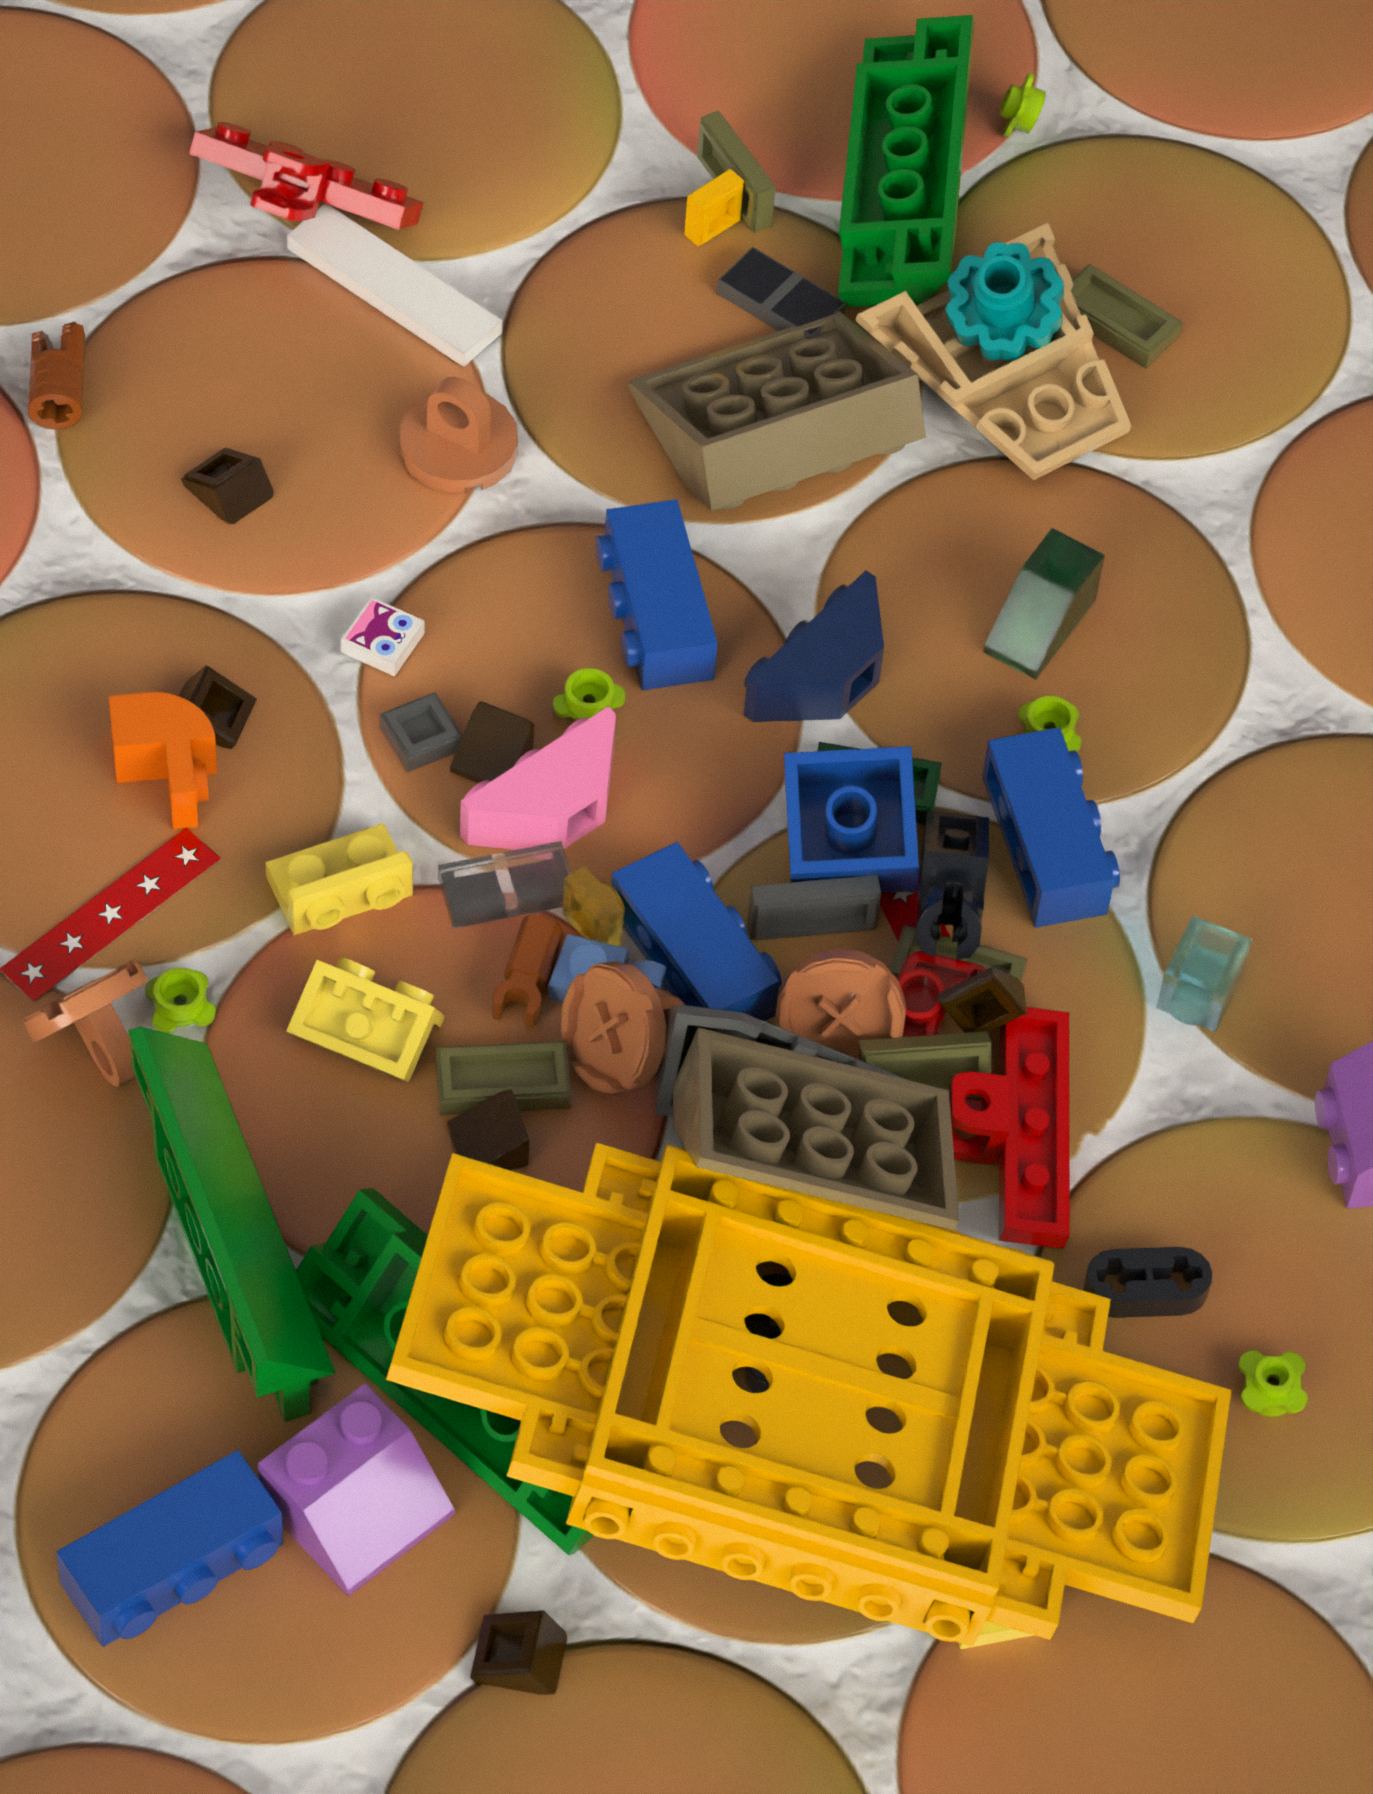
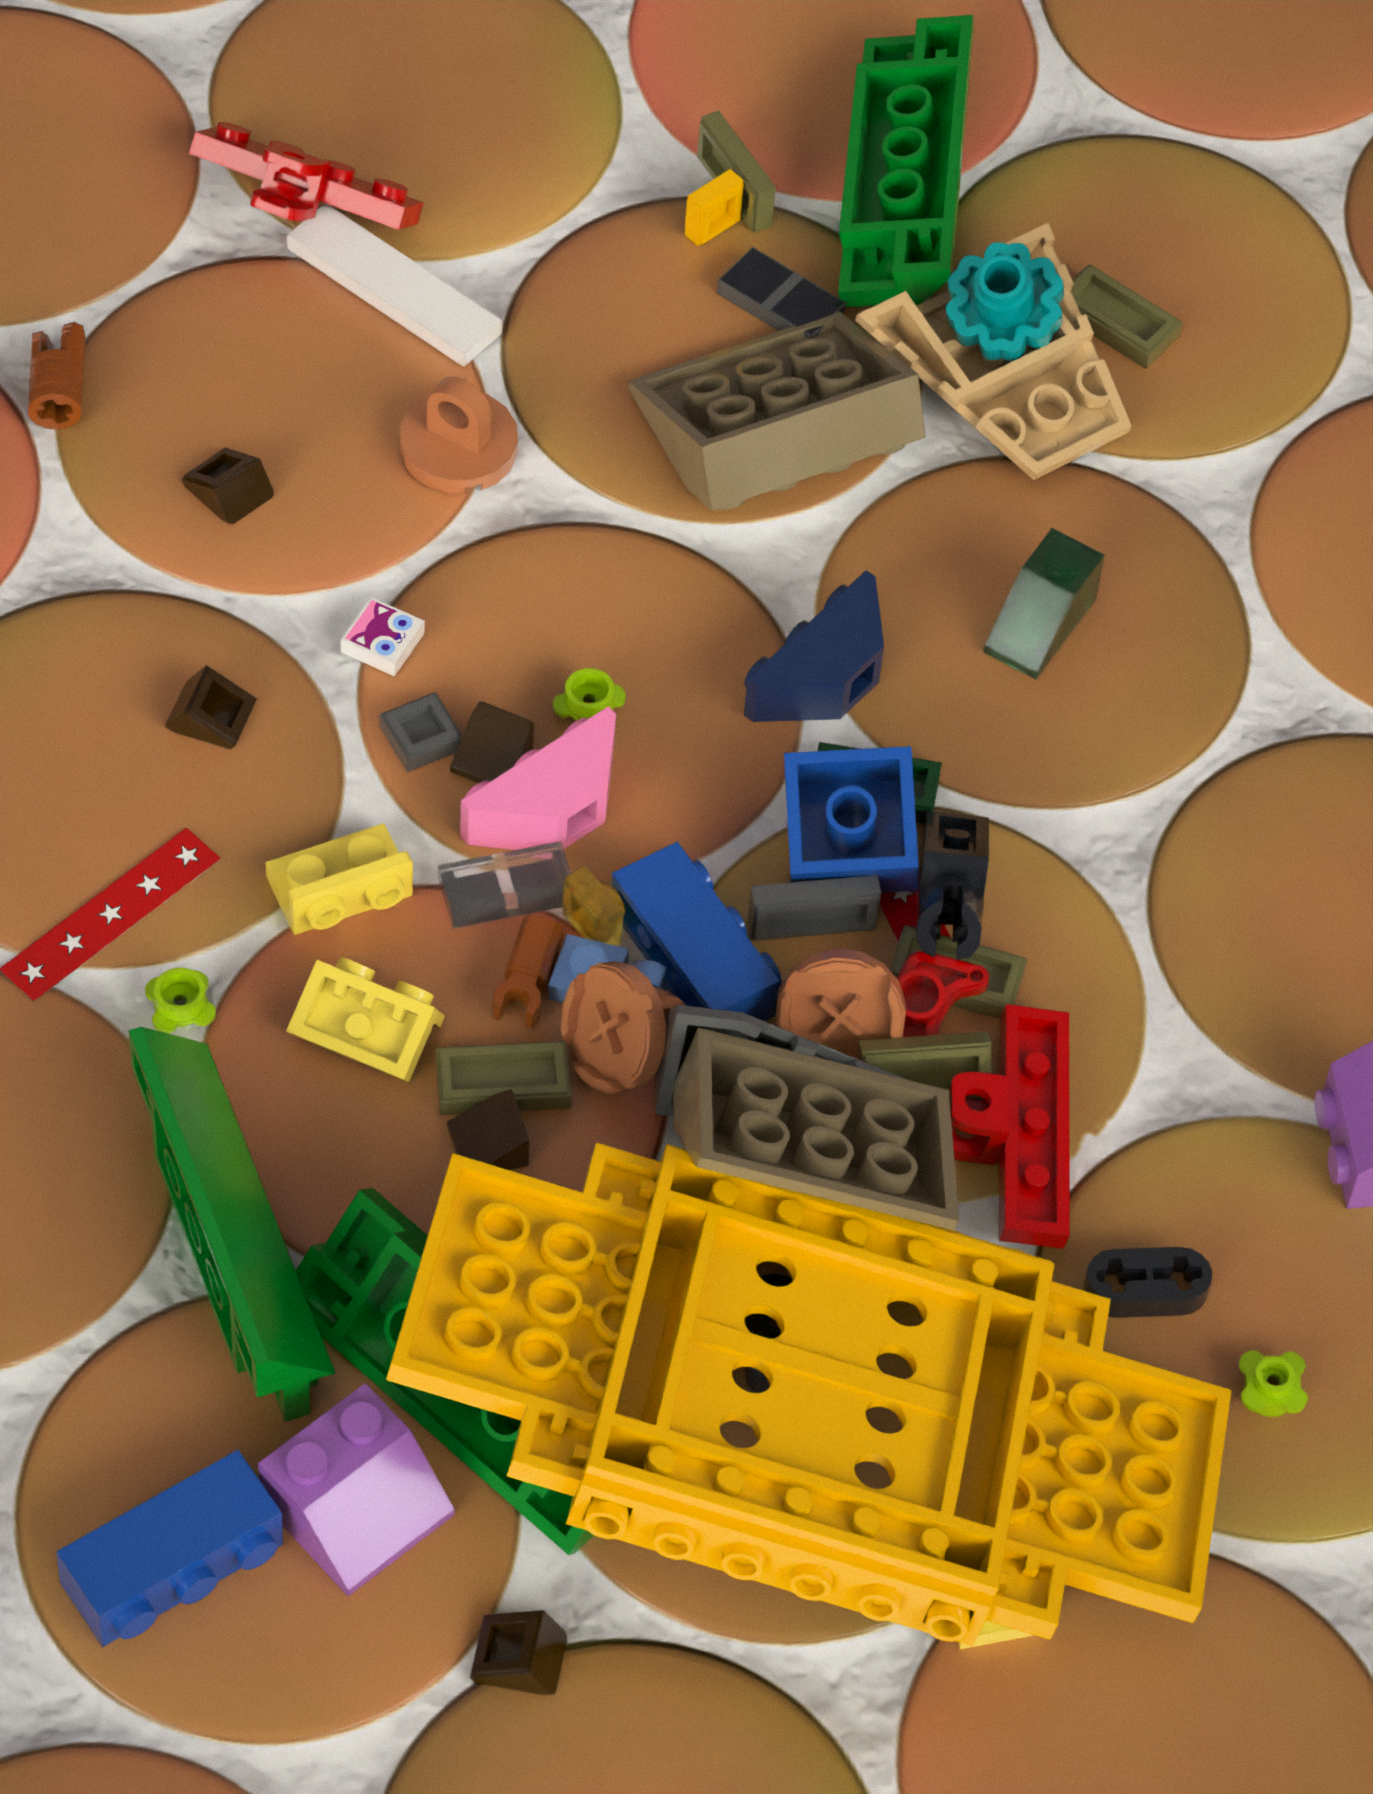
(95, 1020): nougat tile -> none
(164, 739): orange brick -> none
(657, 595): blue brick -> none
(984, 1001): dark brown slope -> none
(1021, 106): lime plate -> none
(1049, 827): blue brick -> none
(1052, 713): lime plate -> none
(1203, 974): clear light blue brick -> none

